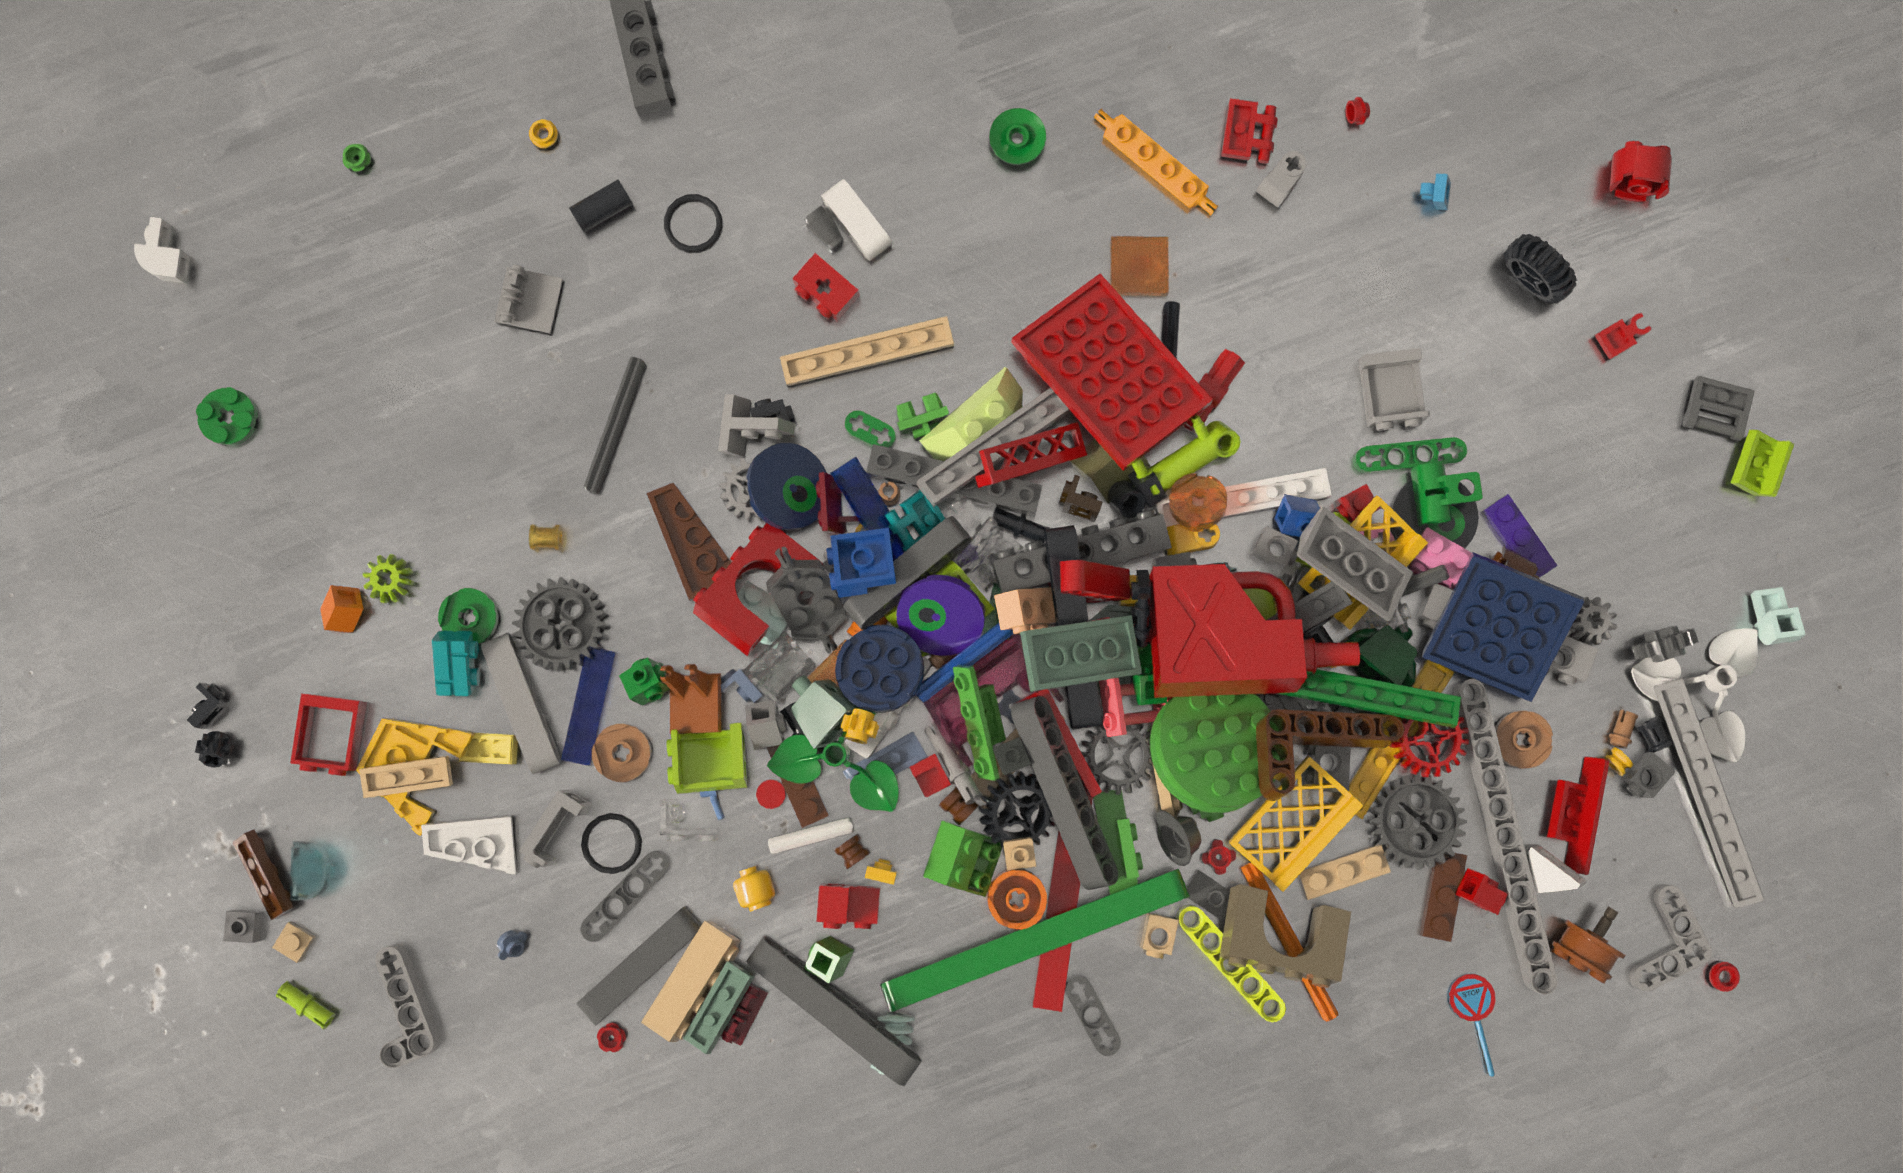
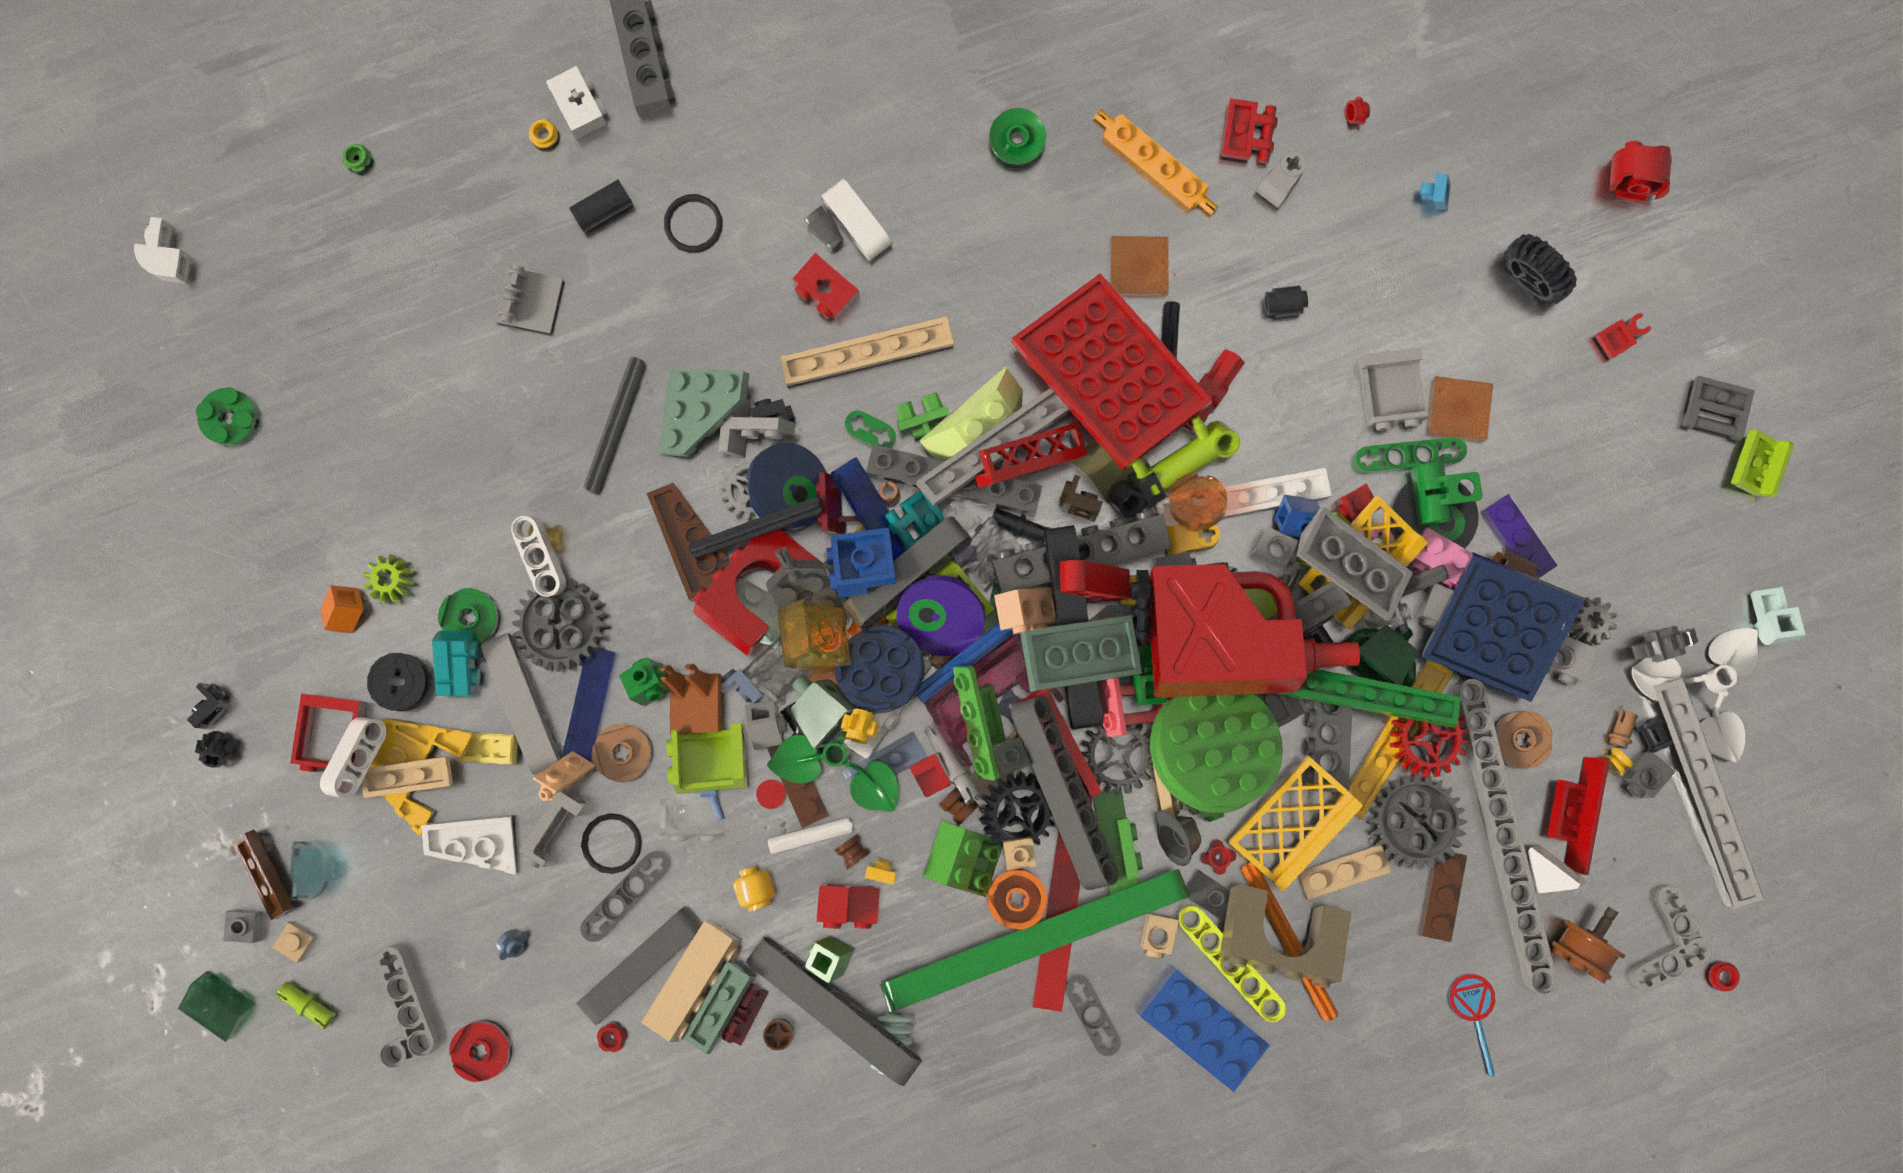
(215, 1005): none -> clear green bracket
(365, 751): none -> white beam
(399, 666): none -> black piece
(462, 1053): none -> red plate
(528, 545): none -> white beam
(562, 775): none -> light nougat hinge
(568, 88): none -> white brick
(697, 406): none -> sand green plate
(756, 528): none -> black axle
(775, 1037): none -> reddish brown wheel
(813, 636): none -> clear yellow slope
(1203, 1029): none -> blue brick
(1286, 301): none -> black brick
(1315, 734): reddish brown beam -> none
(1460, 408): none -> clear orange plate
(1481, 891): red brick -> none

